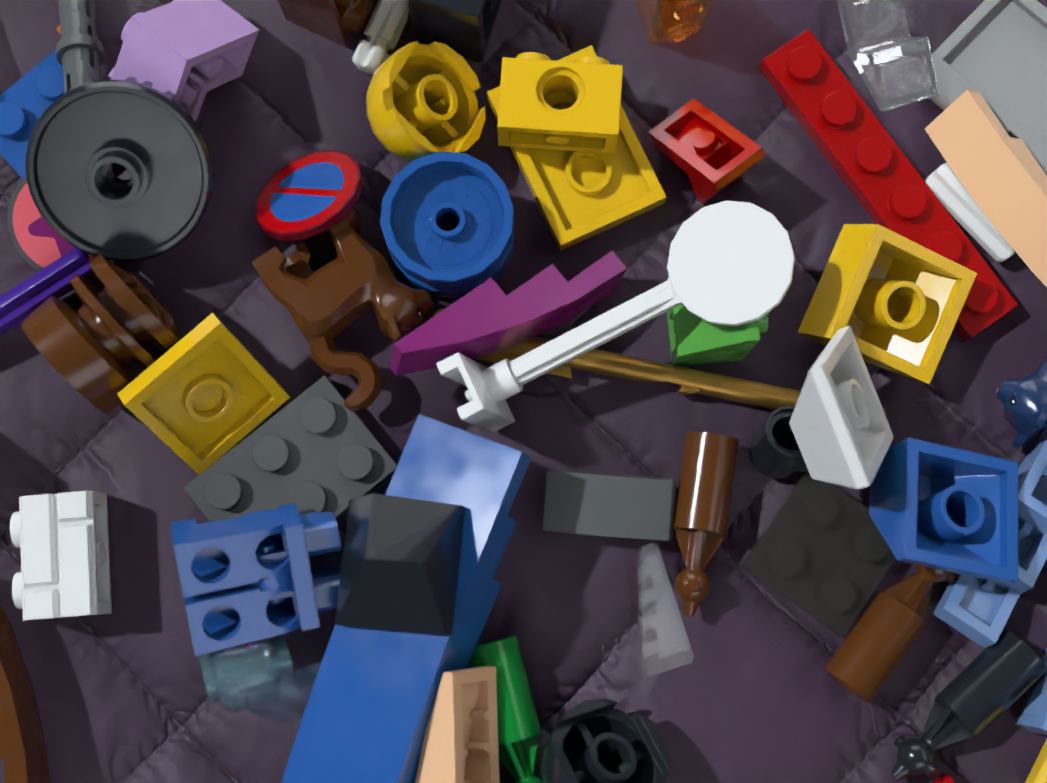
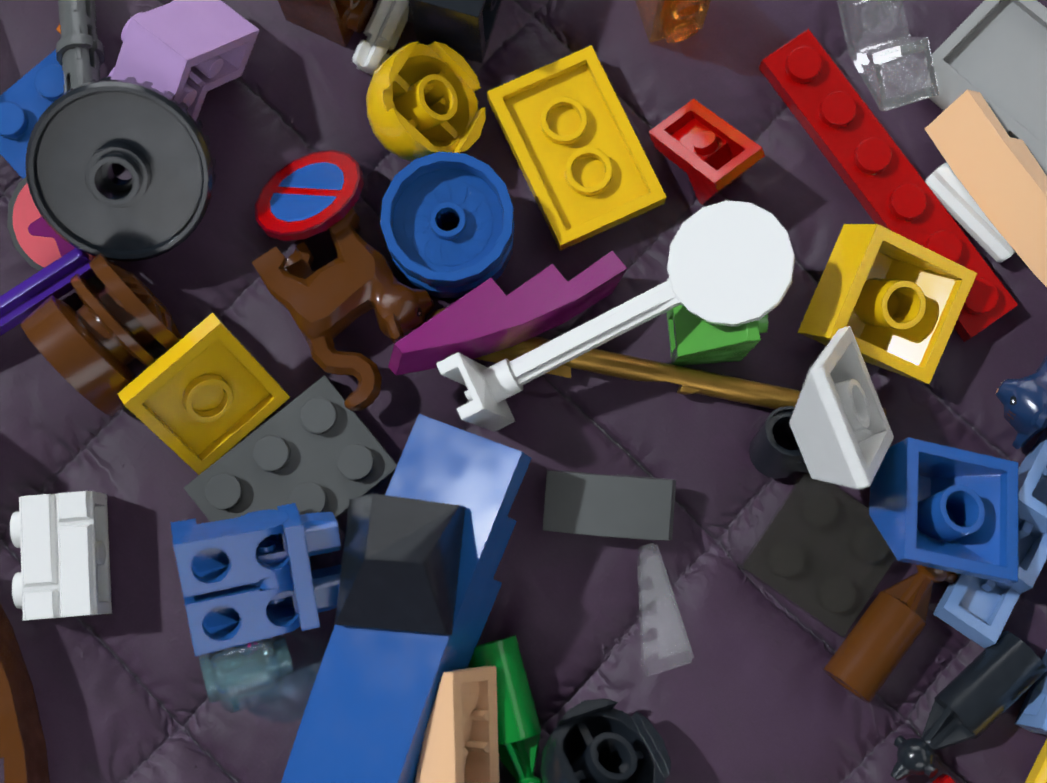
(584, 127): yellow brick -> none
(702, 509): reddish brown wheel -> none

